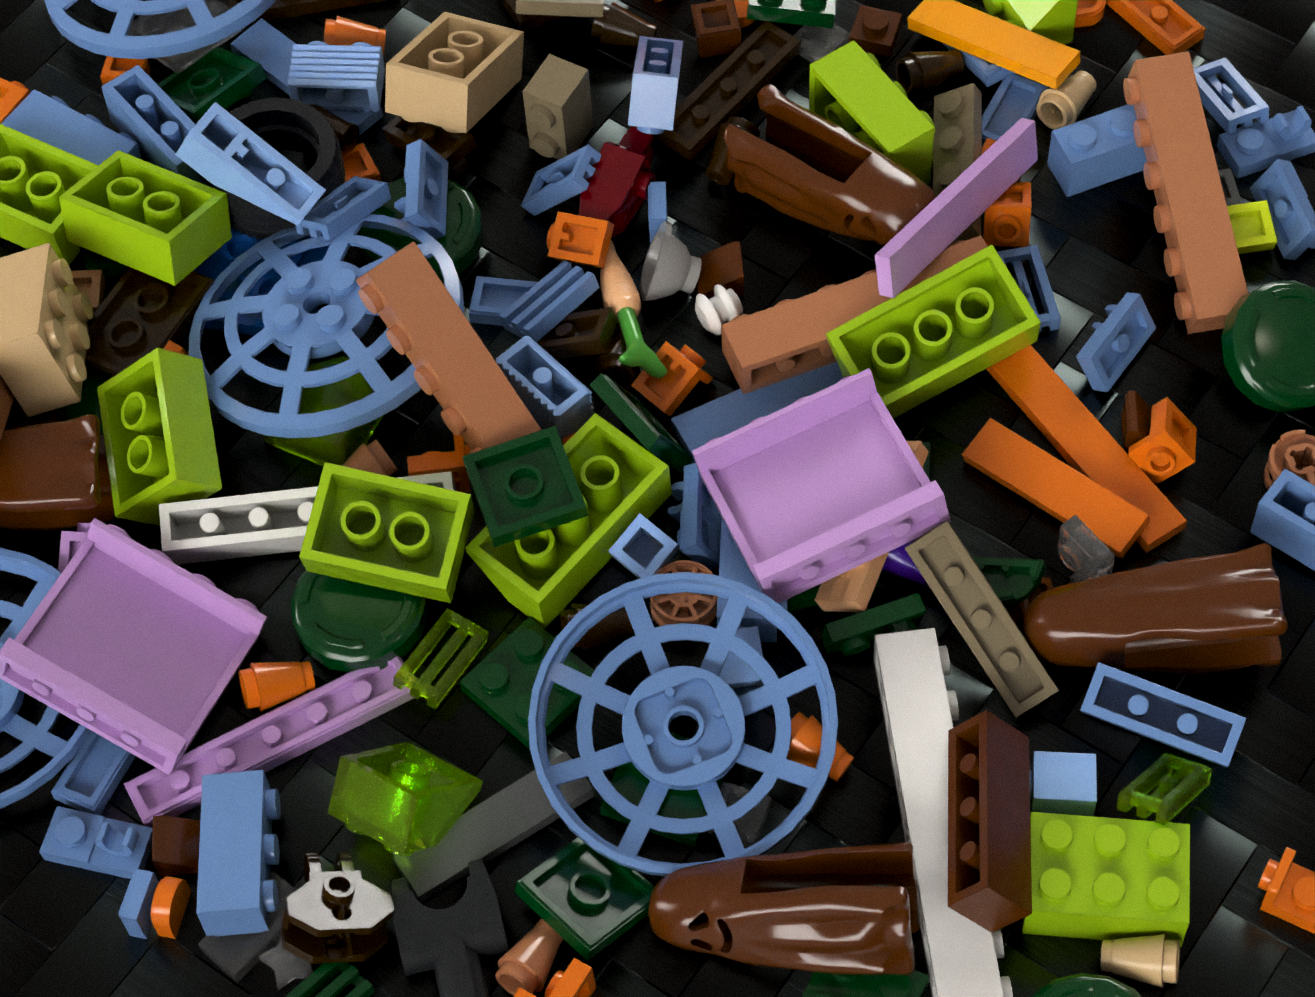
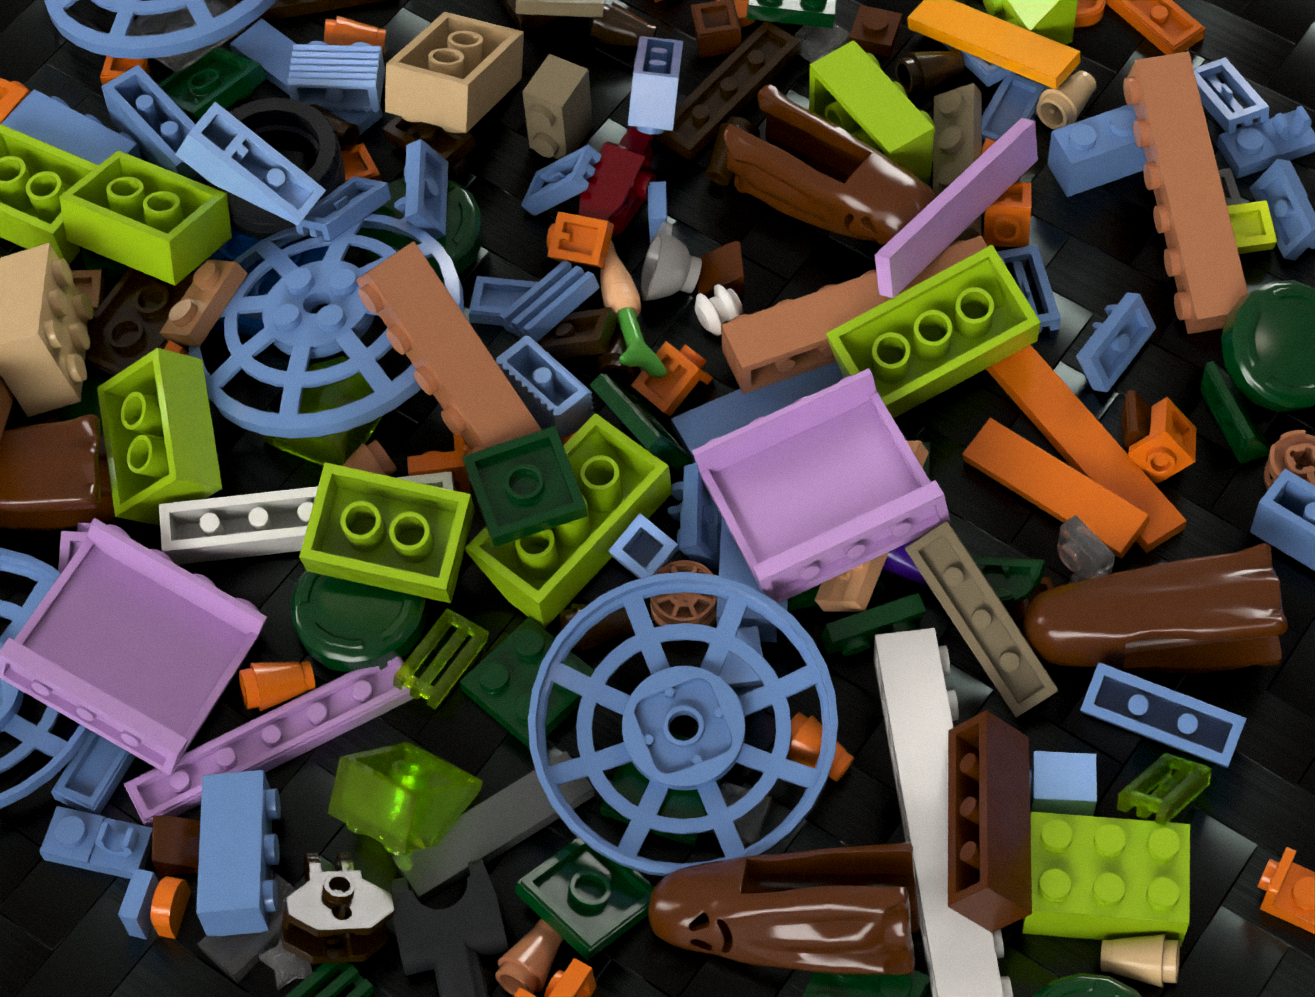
(203, 302): none -> medium nougat plate
(1233, 415): none -> dark green slope

